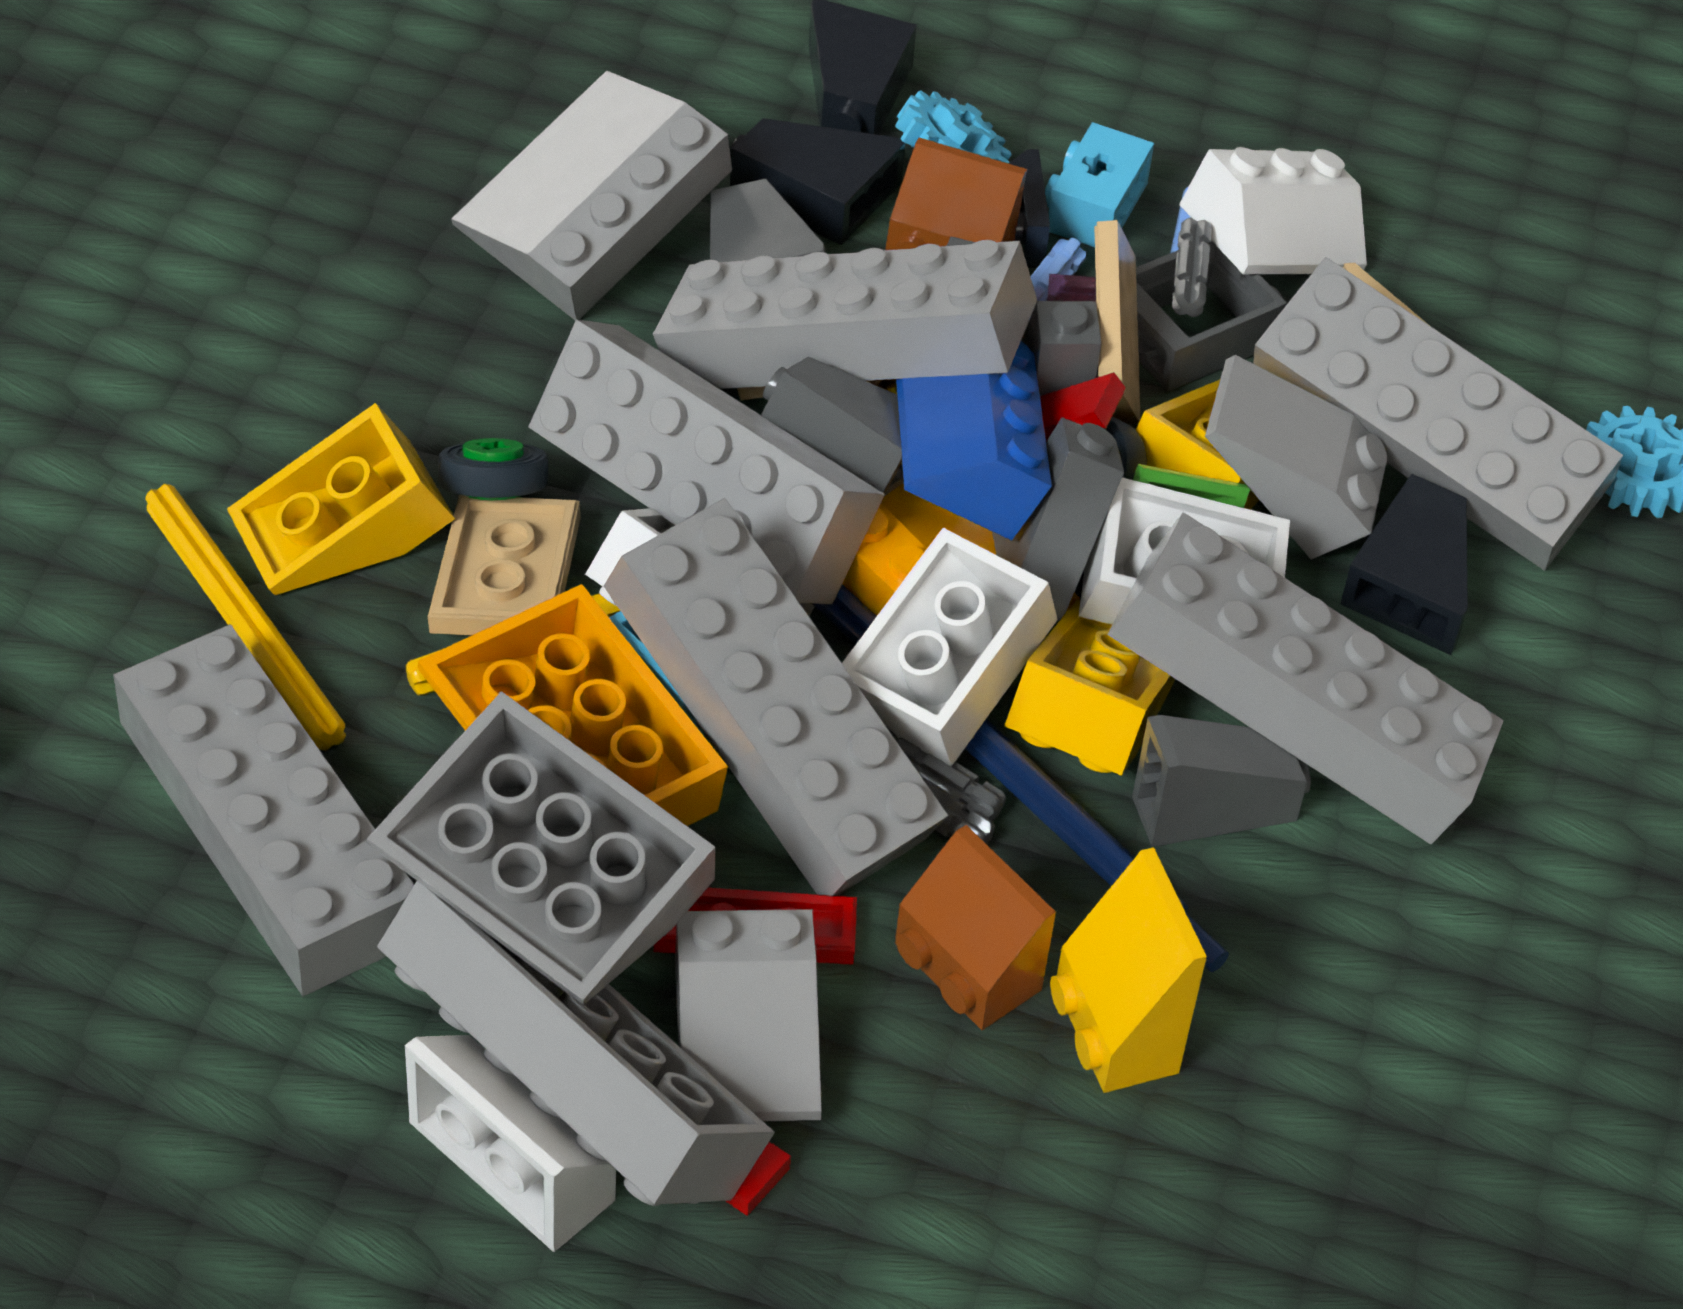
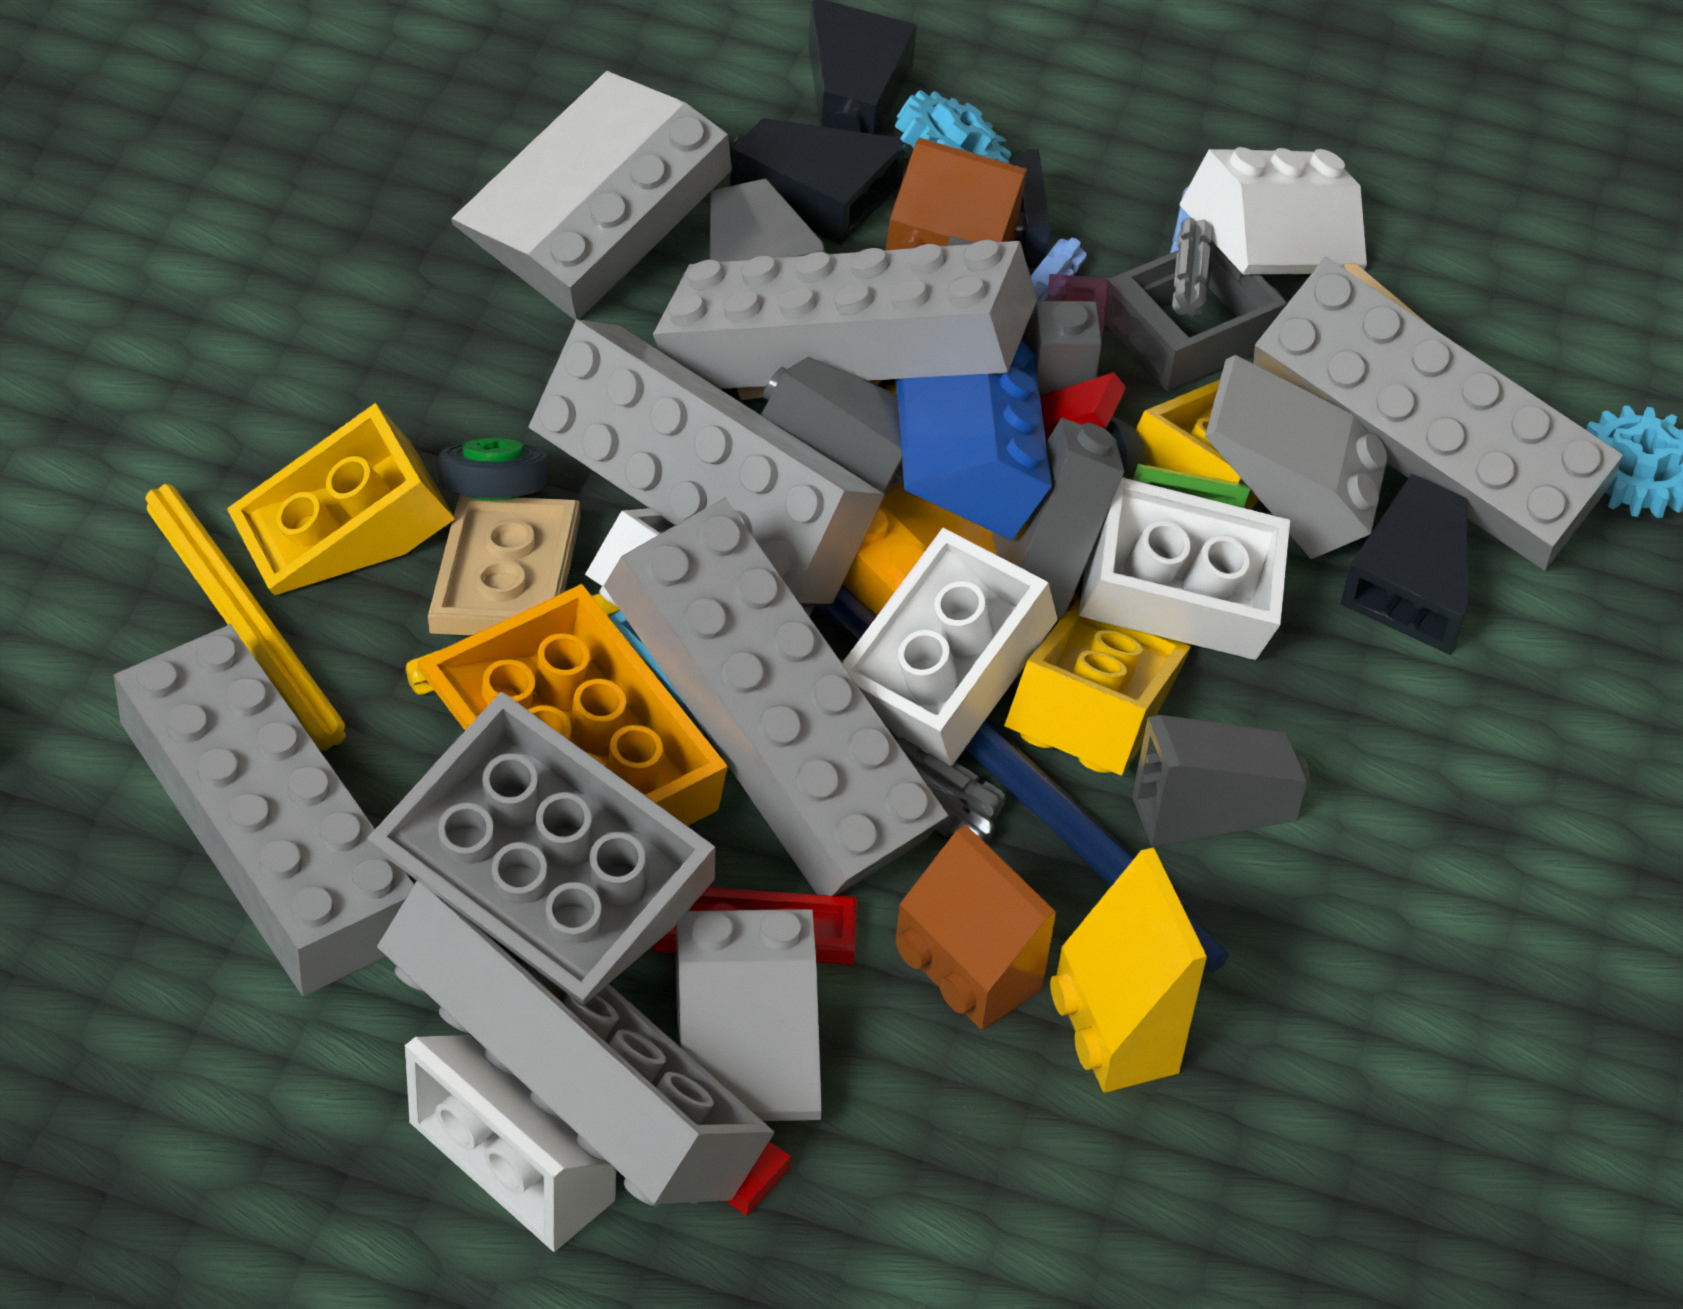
(1098, 182): medium azure brick -> none
(1118, 314): tan tile -> none
(1307, 678): light grey brick -> none

